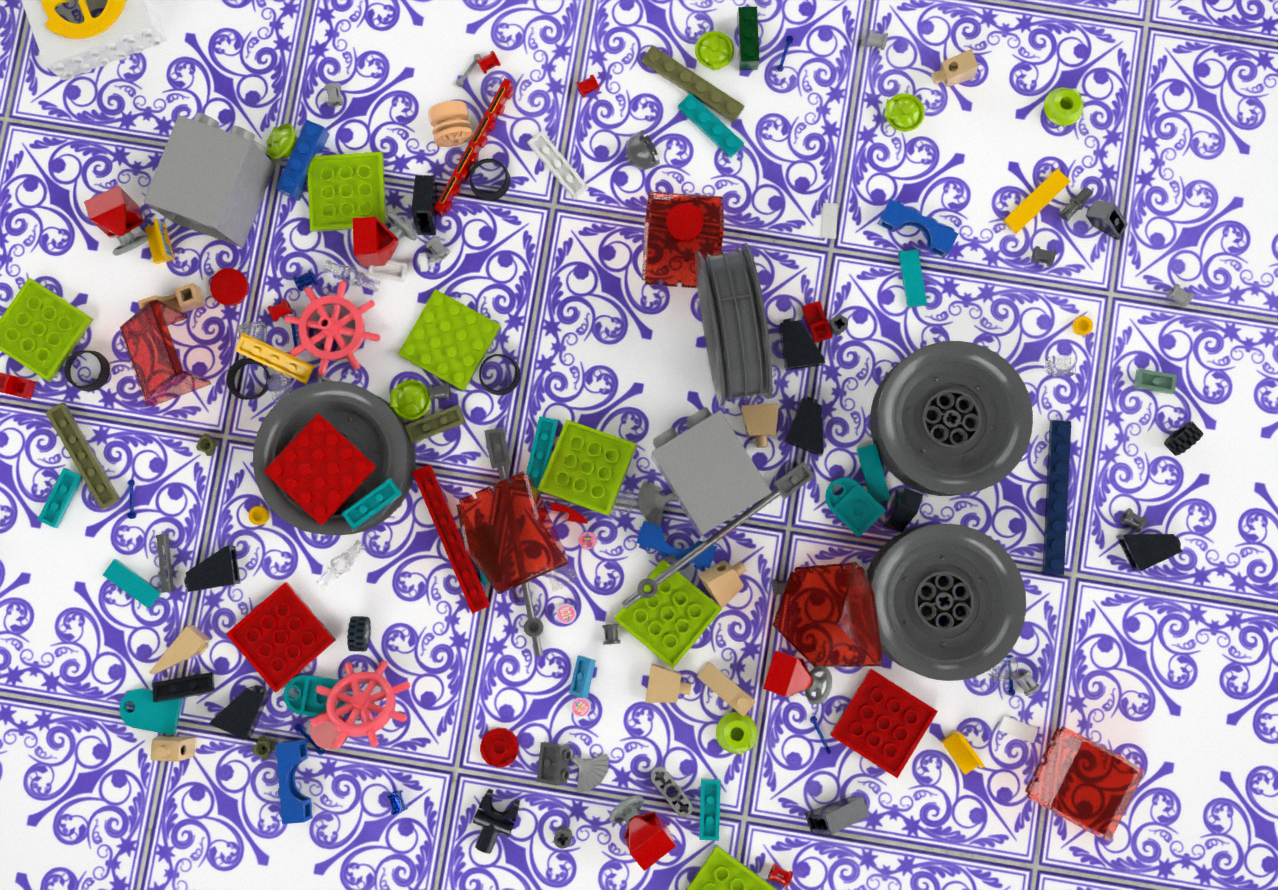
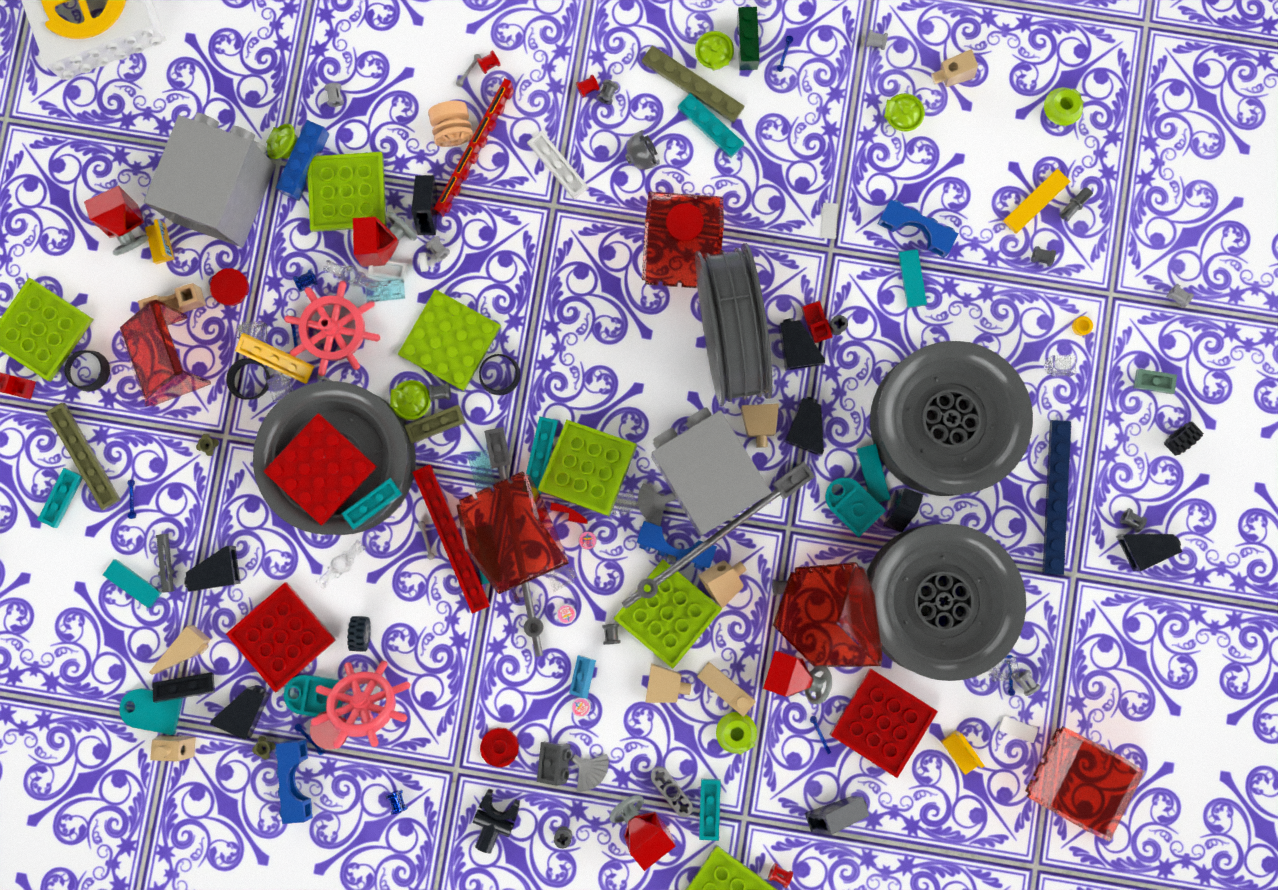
(259, 515): yellow tile -> none
(280, 310): red bush -> none
(384, 290): none -> clear light blue plate
(421, 525): none -> light grey hinge
(481, 470): none -> clear light blue plate
(490, 196): black tyre -> none
(607, 92): none -> dark grey bush
(1107, 218): black slope -> none

